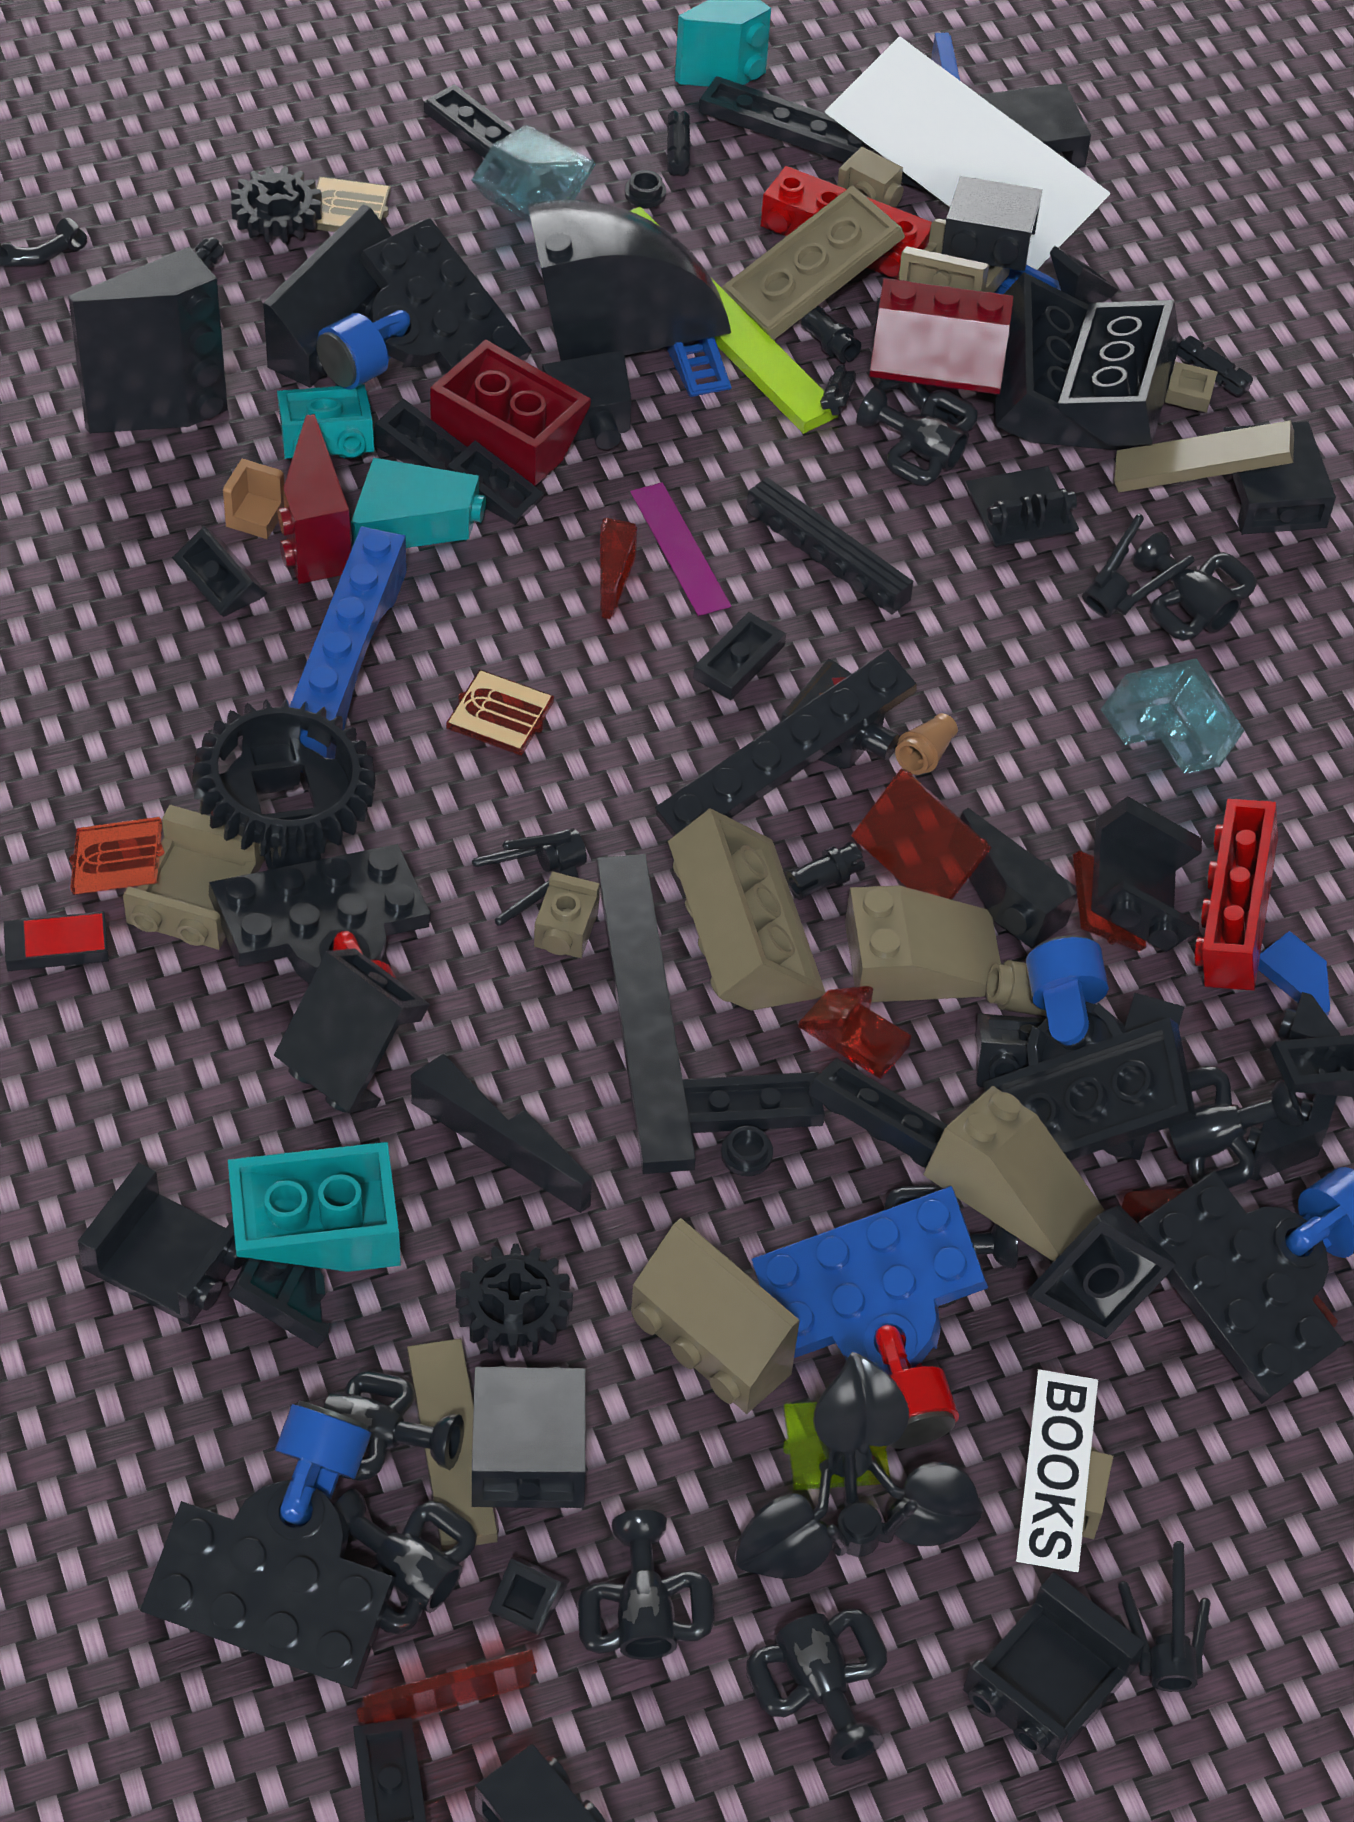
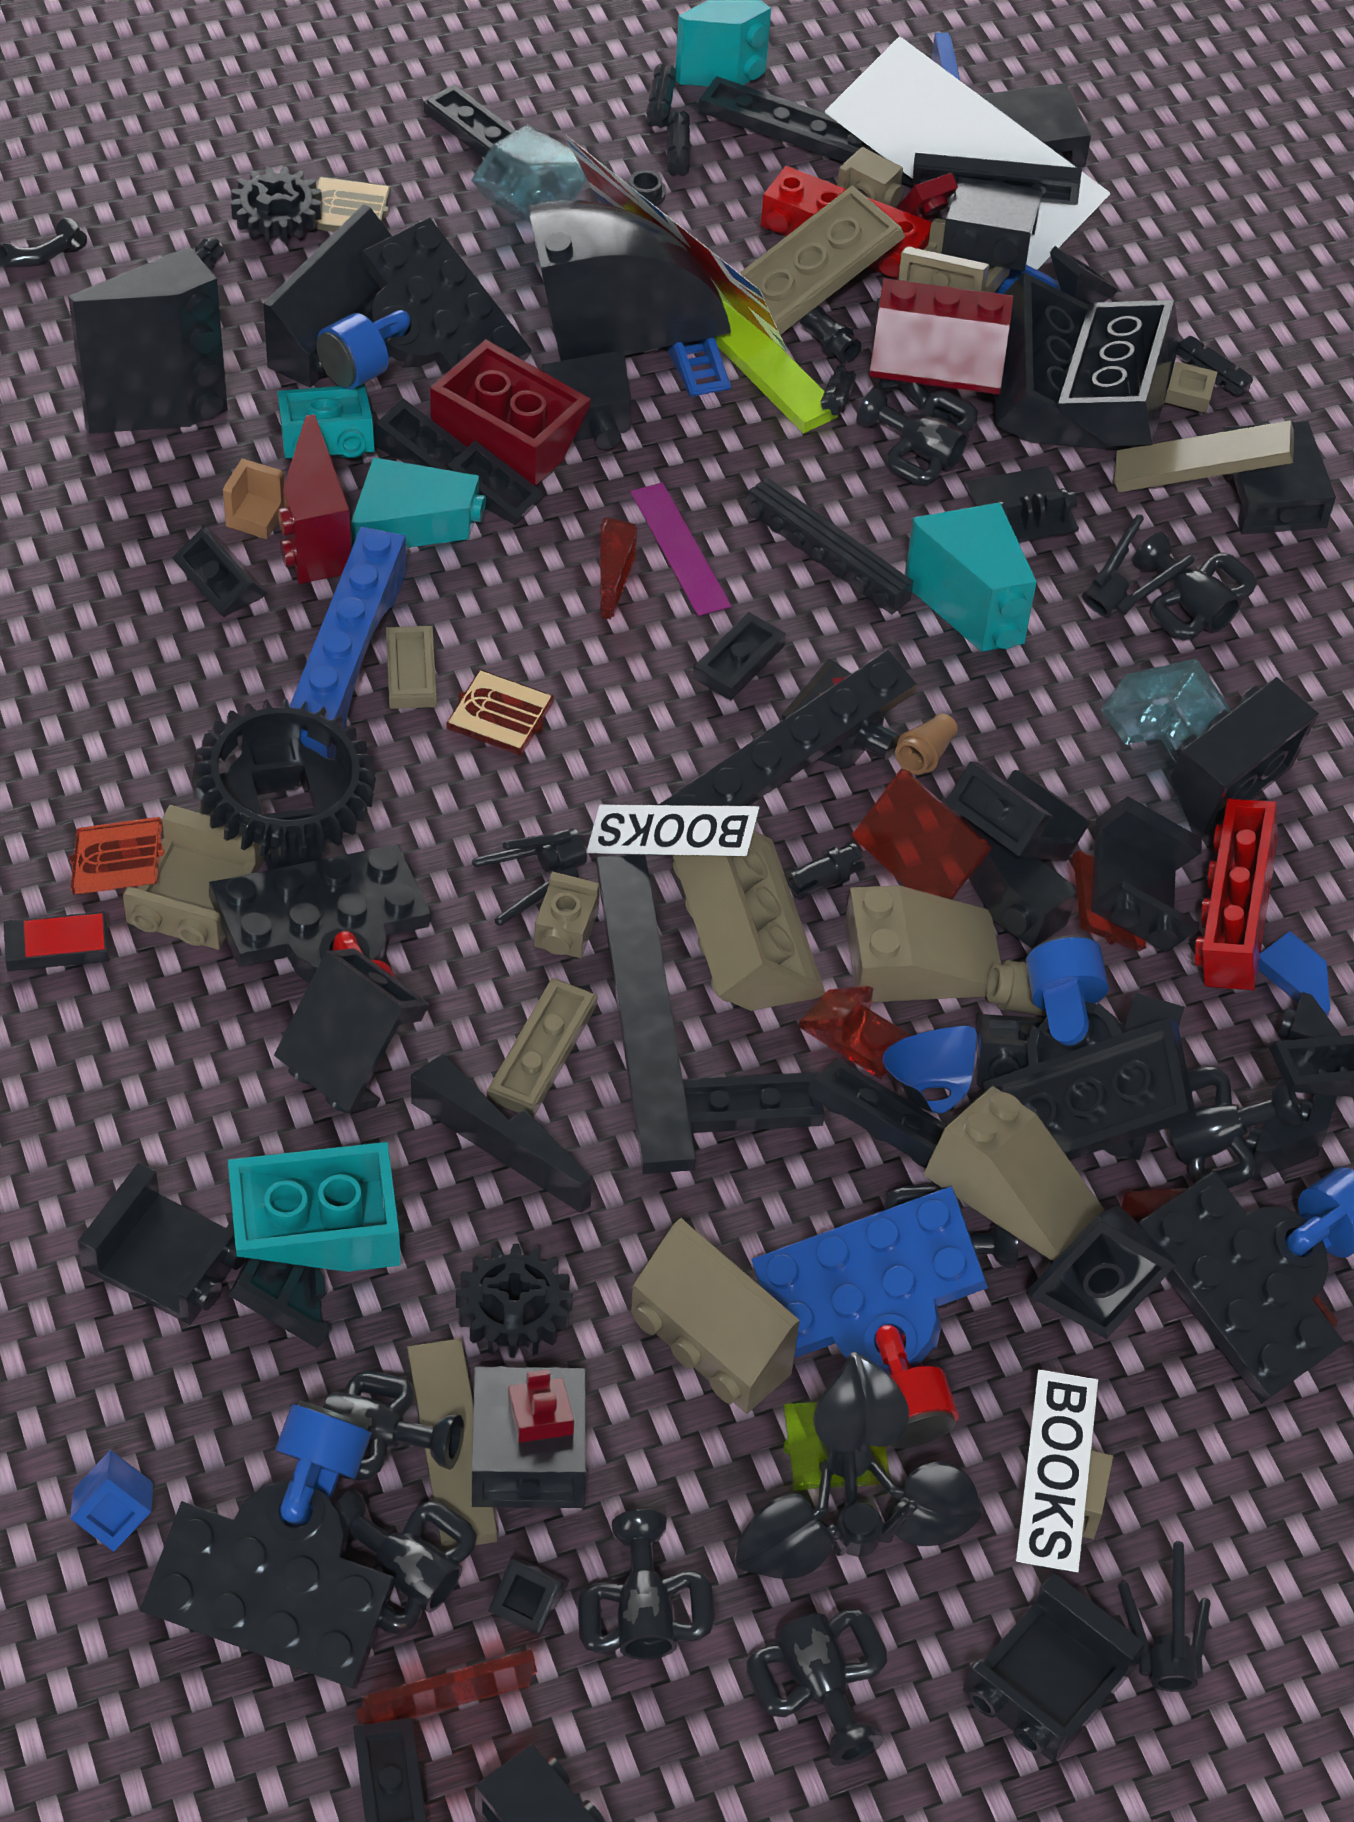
(112, 1500): none -> blue panel
(411, 667): none -> dark tan tile
(540, 1407): none -> dark red tile
(542, 1047): none -> dark tan tile
(660, 95): none -> black axle
(673, 830): none -> white sticker
(731, 285): none -> sticker
(747, 1151): black plate -> none
(929, 197): none -> dark red plate
(933, 1060): none -> blue piece
(973, 574): none -> teal slope
(1018, 813): none -> black panel
(1058, 183): none -> black tile
(1240, 753): none -> black slope

